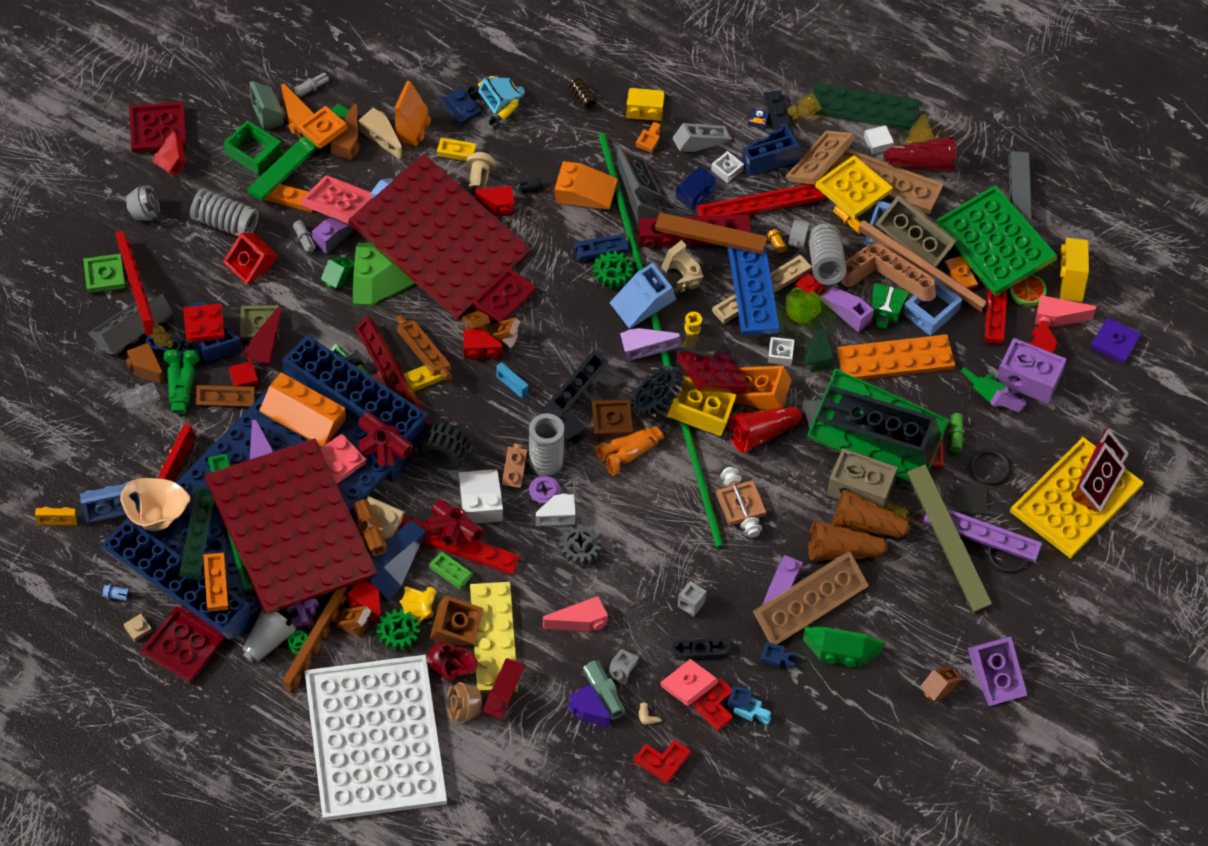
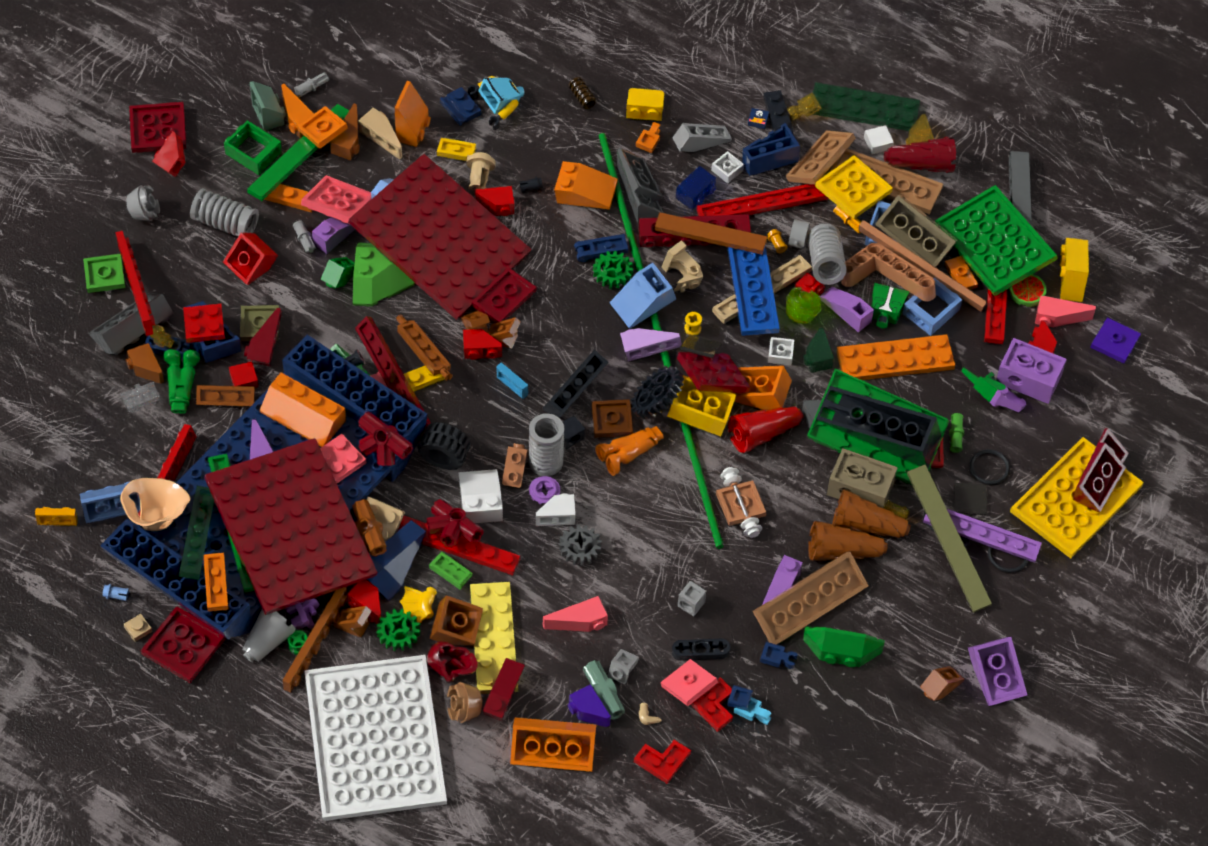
(553, 744): none -> orange slope

